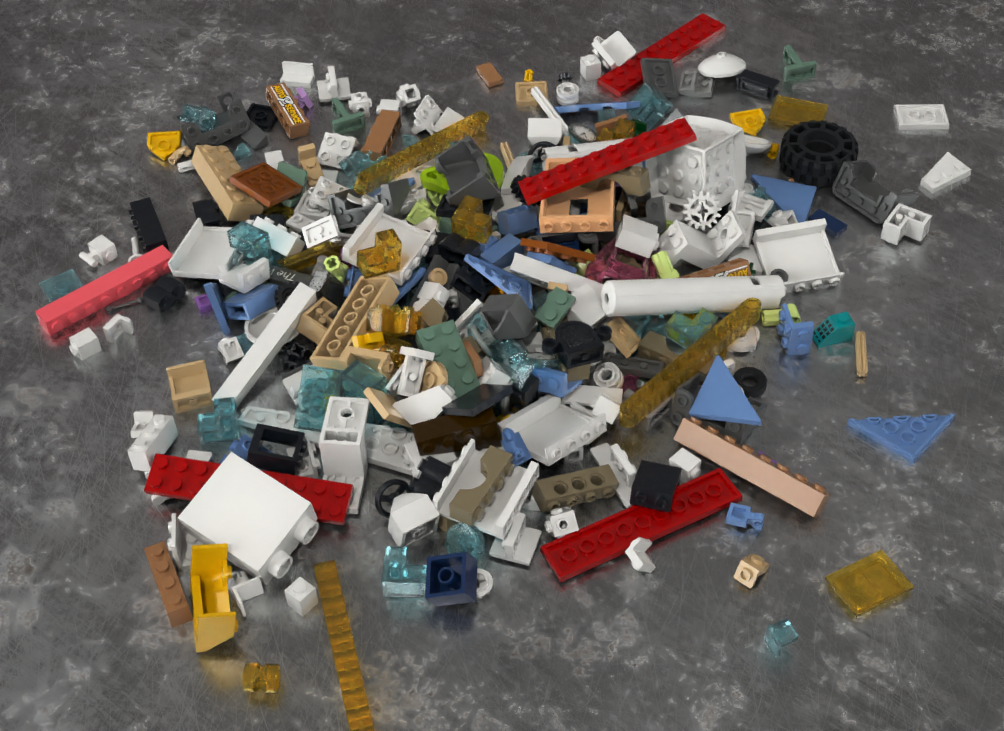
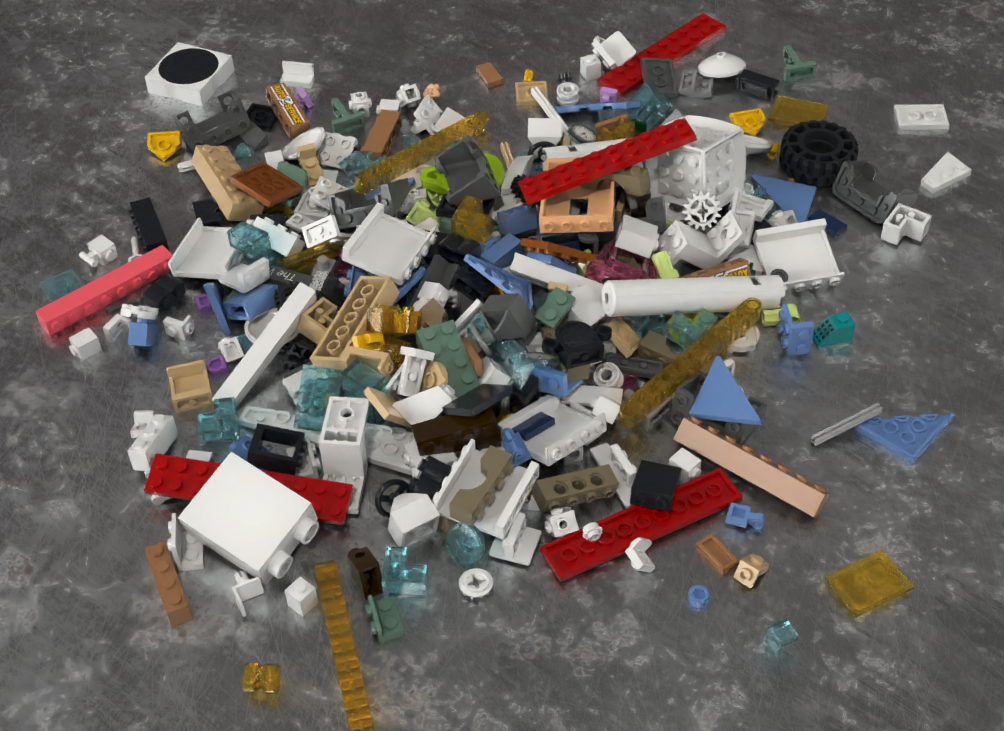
(140, 311): none -> white plate
(143, 332): none -> medium blue slope
(179, 328): none -> white bracket
(184, 150): tan arm -> none
(189, 74): none -> tile
(201, 115): clear light blue brick -> none
(210, 597): yellow windscreen -> none
(216, 366): none -> medium lavender tile
(313, 135): none -> white dish
(333, 87): white bracket -> none
(336, 267): yellowish green piece -> none
(363, 562): none -> dark brown torso
(365, 200): white plate -> none
(381, 258): clear yellow brick -> none
(385, 618): none -> sand green bracket
(432, 91): none -> light nougat plant
(438, 275): tan tile -> none
(451, 579): dark blue brick -> none
(534, 425): none -> dark blue tile
(592, 531): none -> white plate
(608, 95): none -> lavender tile
(698, 596): none -> medium blue tile
(717, 554): none -> medium nougat tile
(751, 373): black tyre -> none
(846, 424): none -> light grey axle
(861, 353): tan axle -> none

